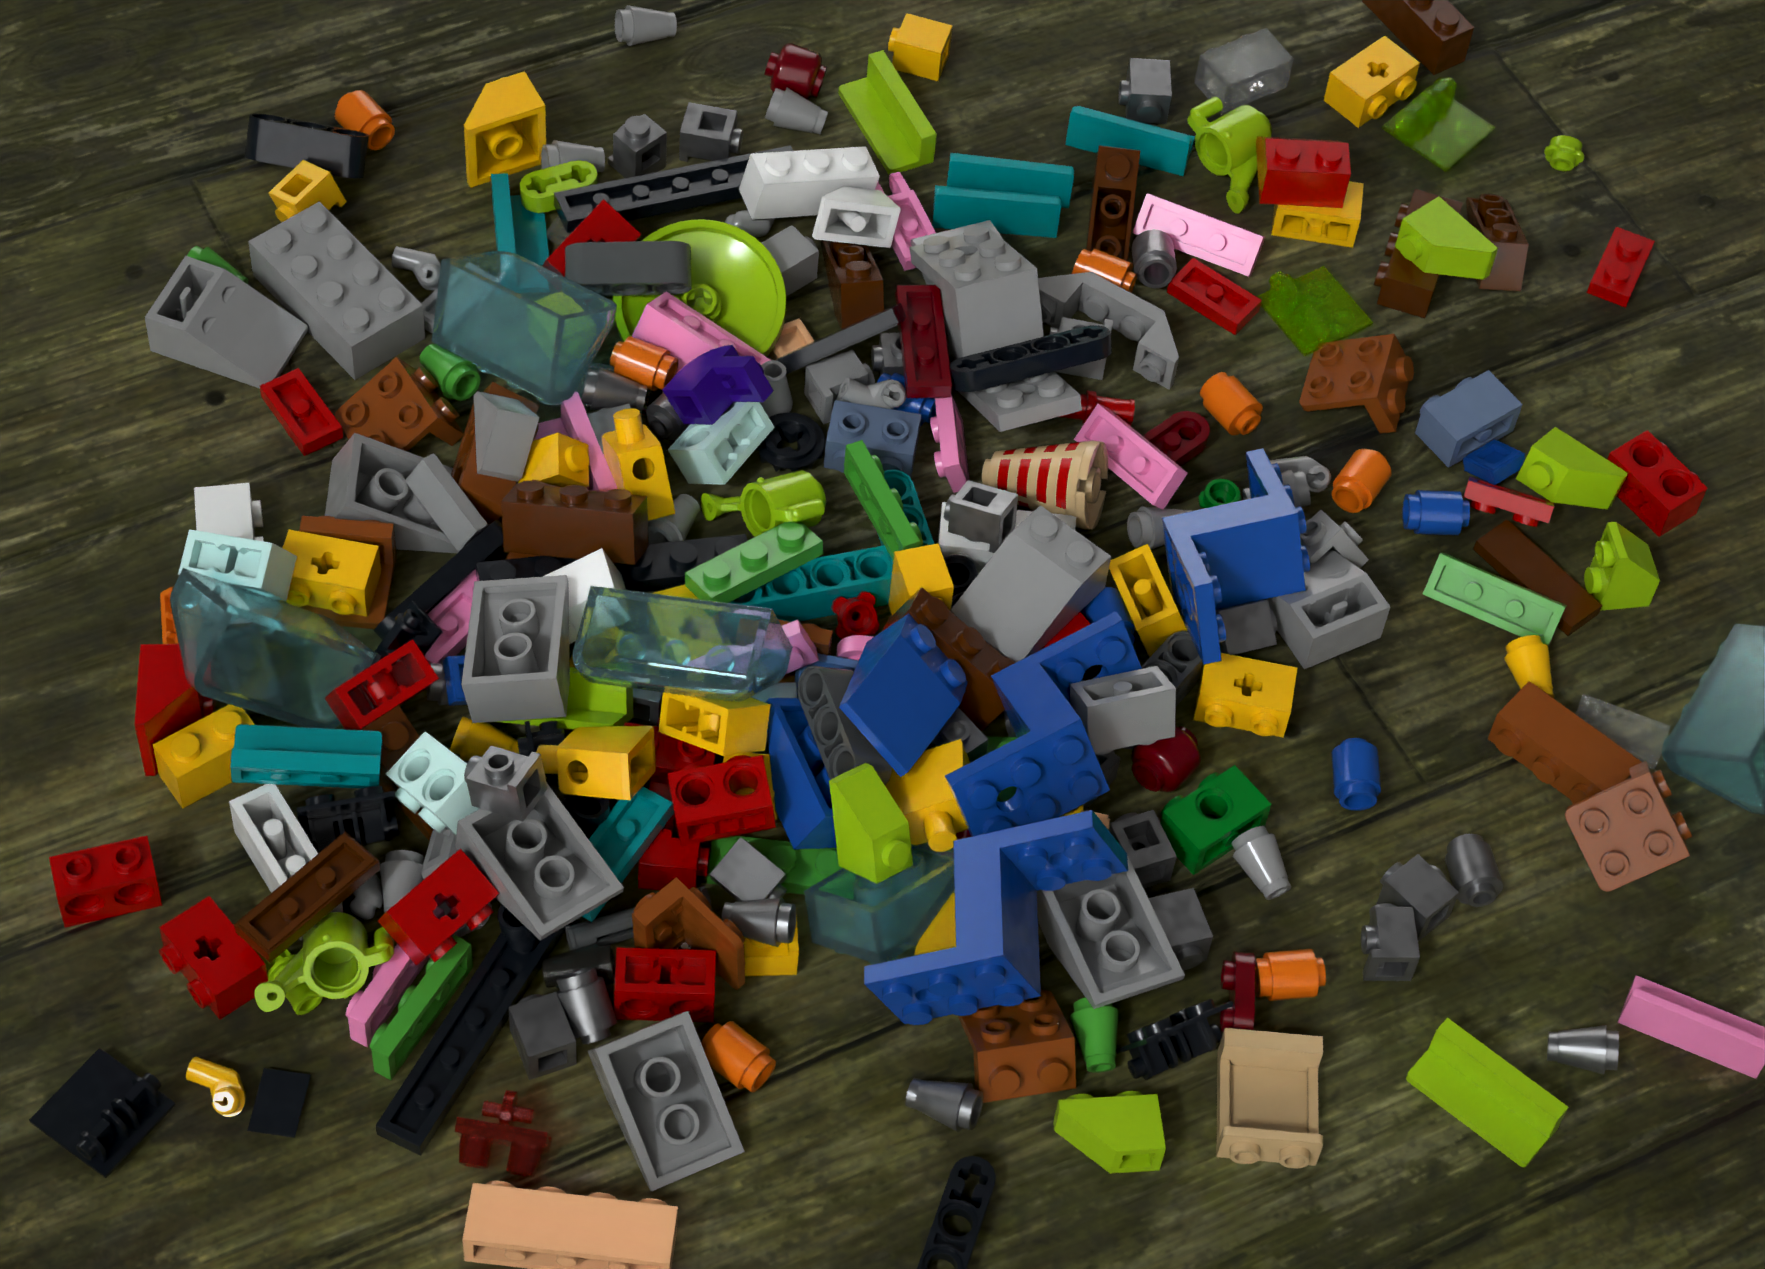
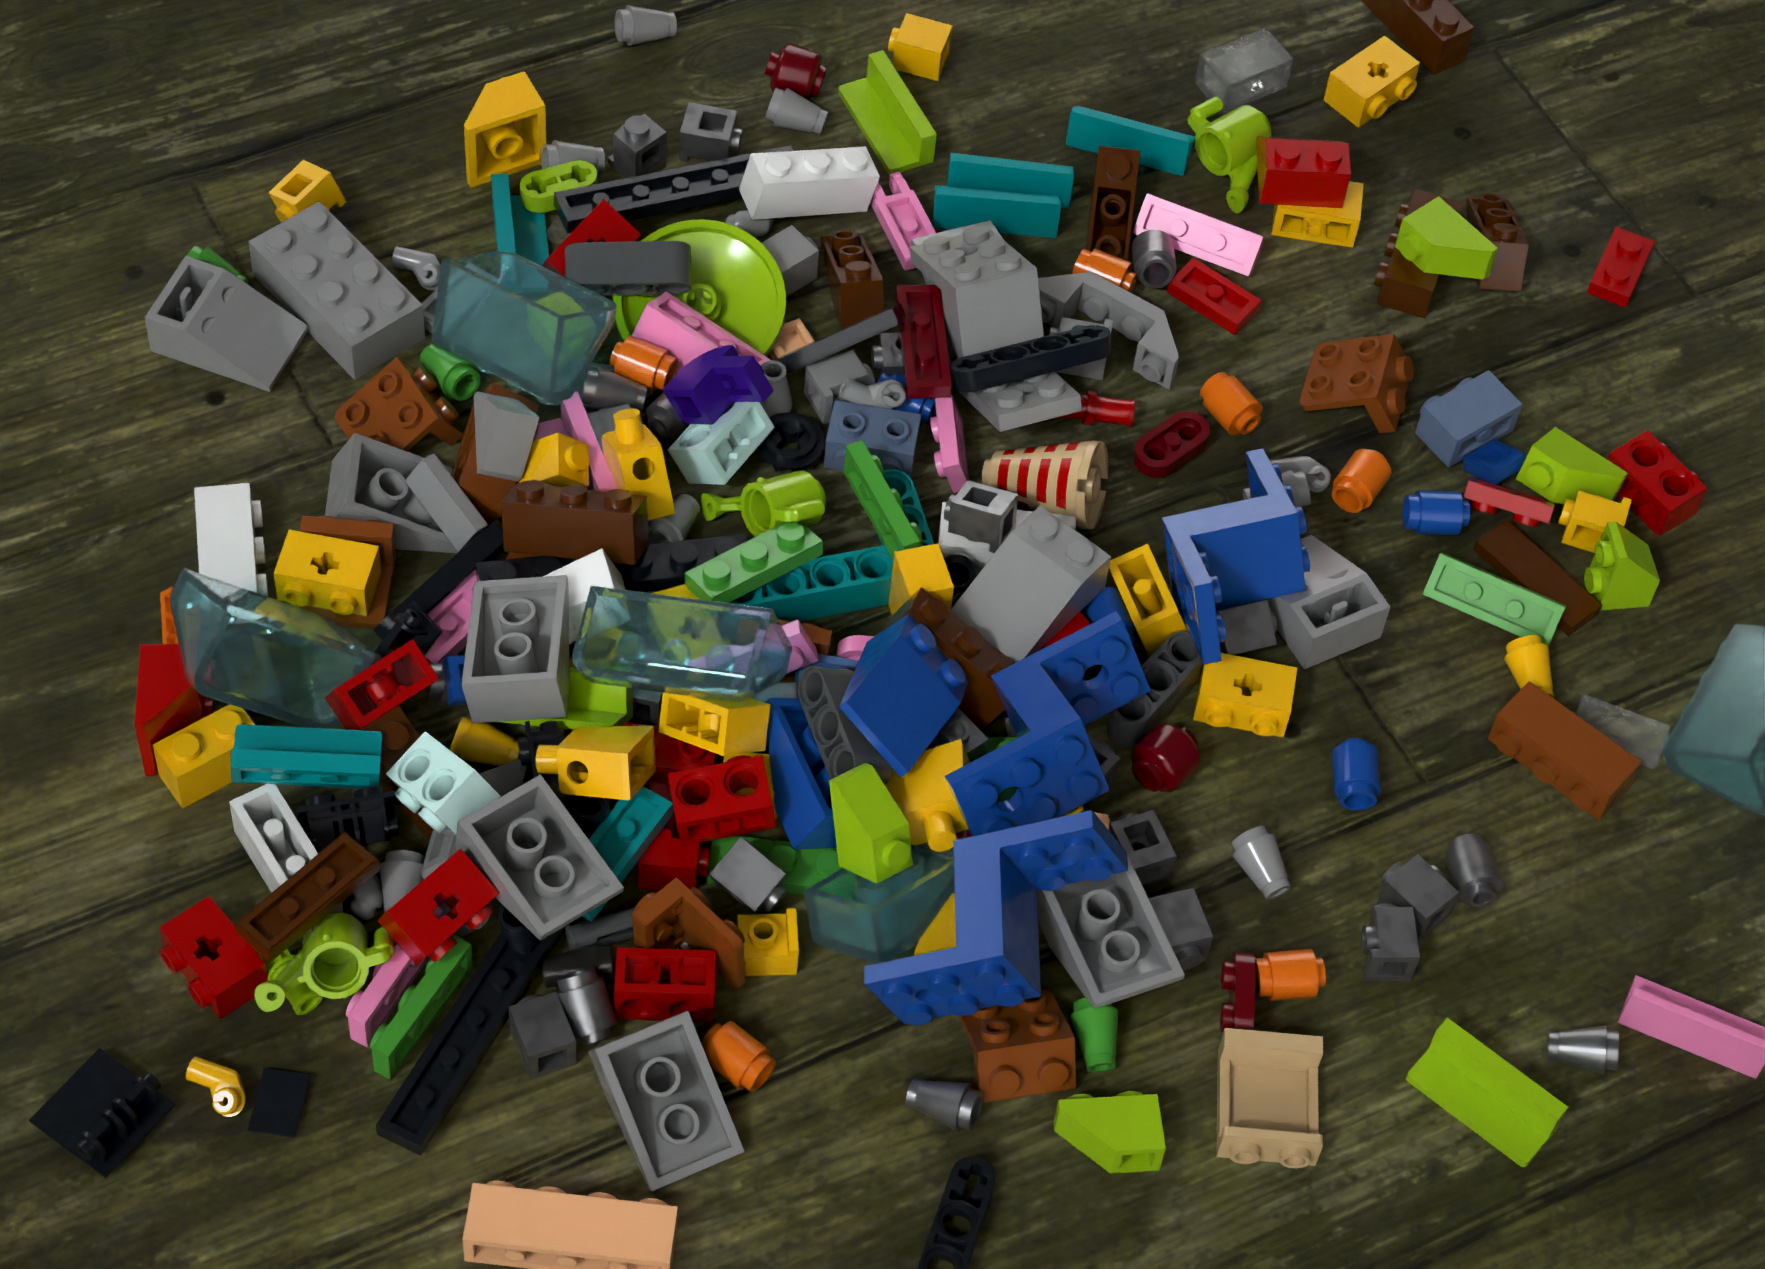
(105, 881): red brick -> none
(240, 562): light aqua brick -> none
(290, 141): black beam -> none
(301, 412): red plate -> none
(363, 114): orange brick -> none
(479, 1136): clear red hips -> none
(505, 782): flat silver brick -> none
(763, 920): flat silver cone -> none
(857, 217): white slope -> none
(866, 623): red plate -> none
(1126, 708): light grey brick -> none
(1133, 457): bright pink plate -> none
(1147, 90): flat silver brick -> none
(1147, 526): light grey cone -> none
(1159, 1043): black hinge -> none
(1201, 839): green brick -> none
(1219, 491): green plate -> none
(1312, 309): clear neon green hinge -> none
(1325, 534): light grey bracket -> none
(1438, 125): clear neon green hinge -> none
(1564, 153): lime plate -> none
(1588, 517): none -> yellow brick
(1629, 829): dark orange bracket -> none

